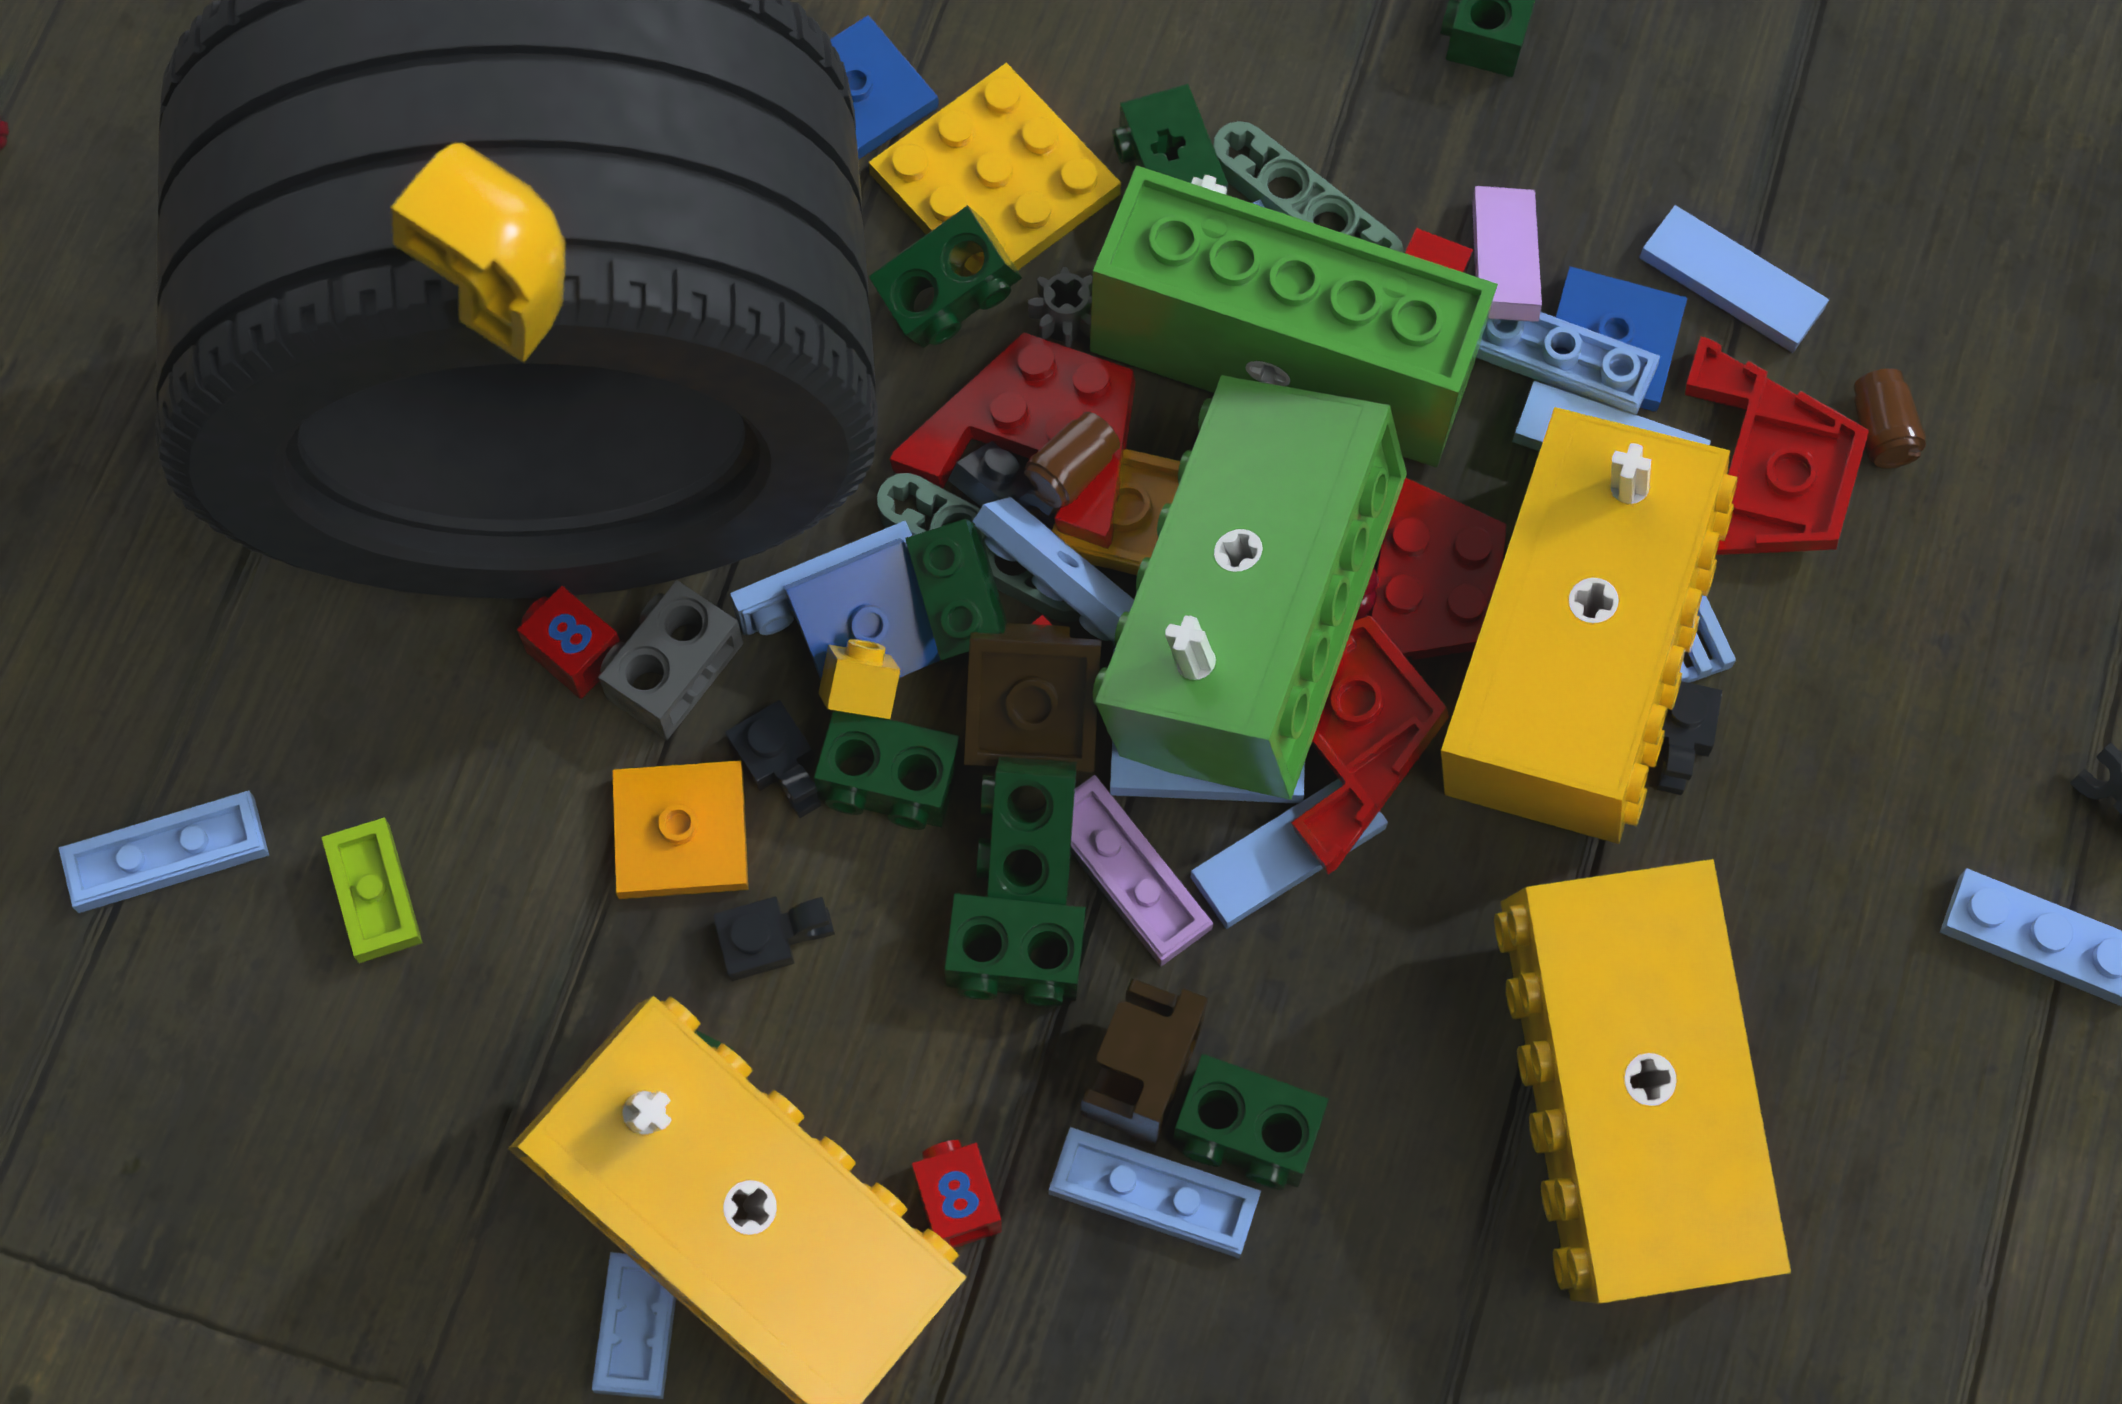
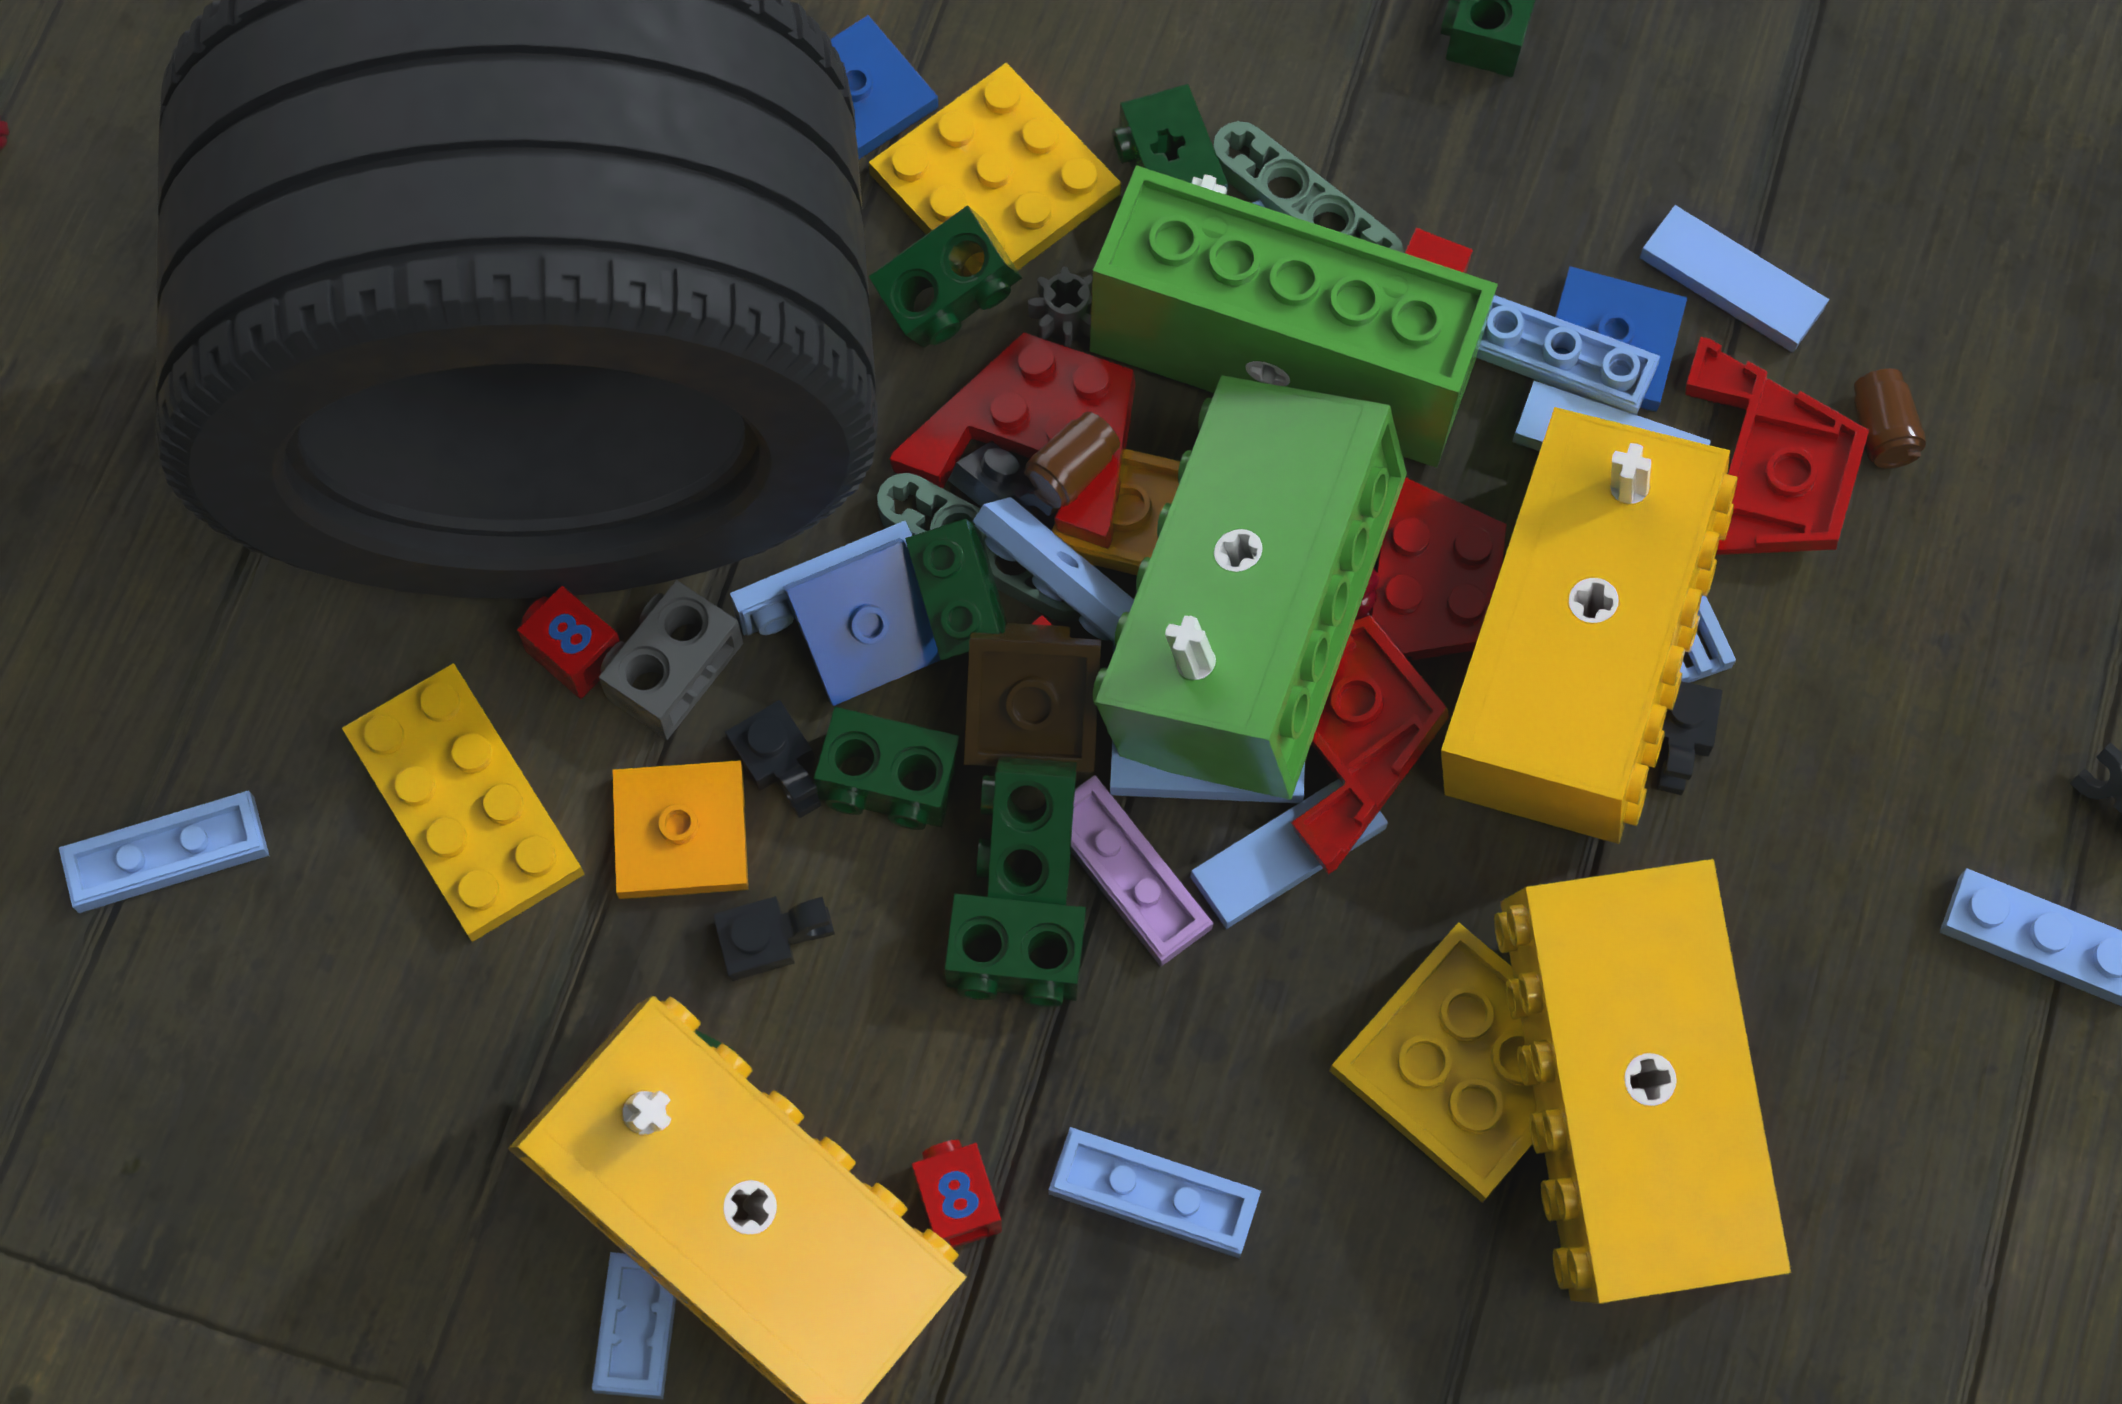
(371, 890): lime plate -> none
(463, 802): none -> yellow plate
(490, 241): yellow brick -> none
(859, 679): yellow plate -> none
(1144, 1060): dark brown panel -> none
(1255, 1106): dark green brick -> none
(1447, 1064): none -> yellow plate
(1508, 250): lavender tile -> none

